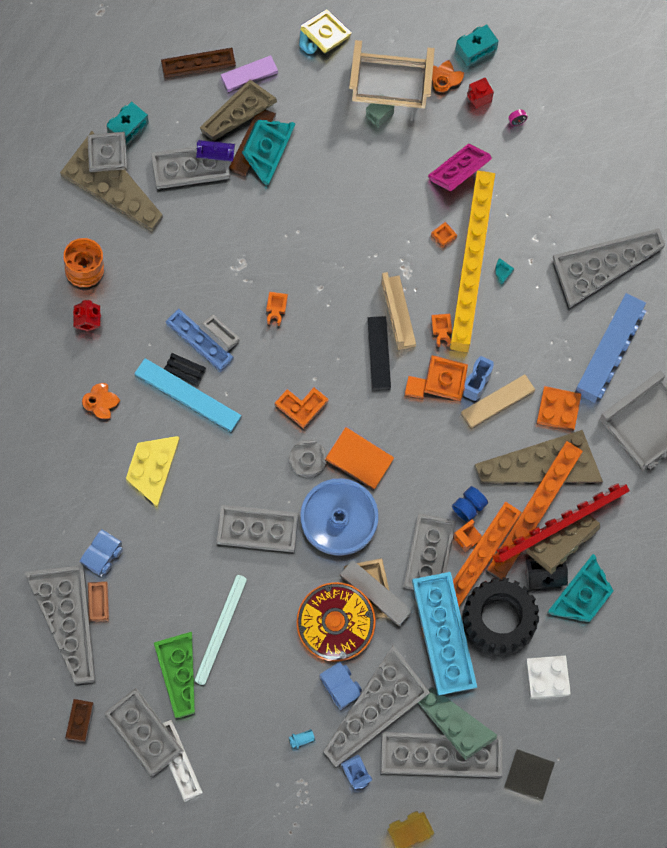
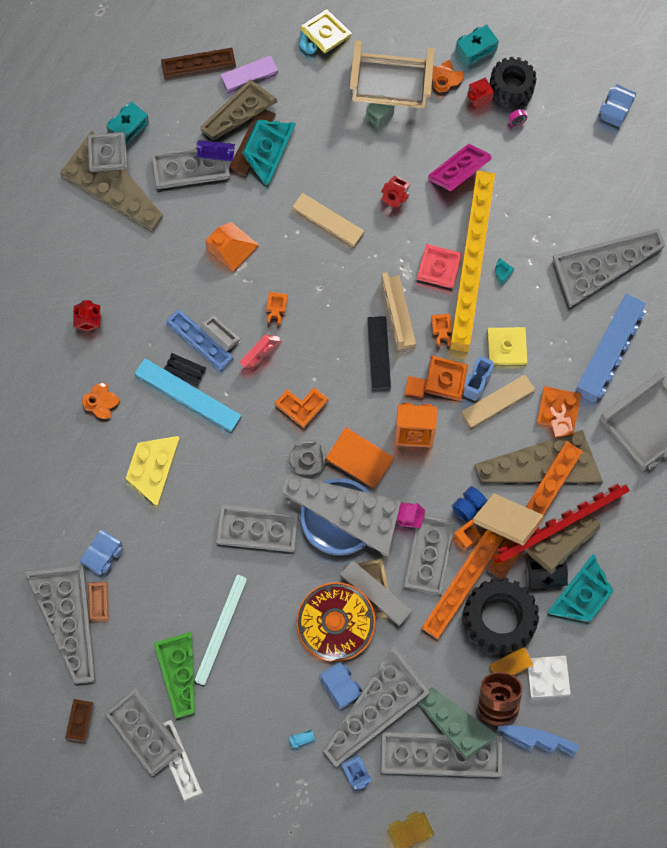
(83, 253): orange wheel -> none
(230, 245): none -> orange slope
(261, 348): none -> coral wing
(328, 220): none -> tan tile
(353, 511): none -> light grey wing
(395, 191): none -> red brick
(410, 515): none -> dark pink window
(415, 425): none -> orange brick
(439, 266): none -> coral plate
(444, 234): orange tile -> none
(444, 633): medium azure plate -> none
(499, 698): none -> copper wheel
(507, 346): none -> light yellow plate
(508, 519): none -> tan tile
(513, 663): none -> light orange tile
(516, 69): none -> black tyre
(529, 737): none -> medium blue slope
(529, 775): clear smoke tile -> none
(562, 423): none -> plate
(618, 105): none -> medium blue brick

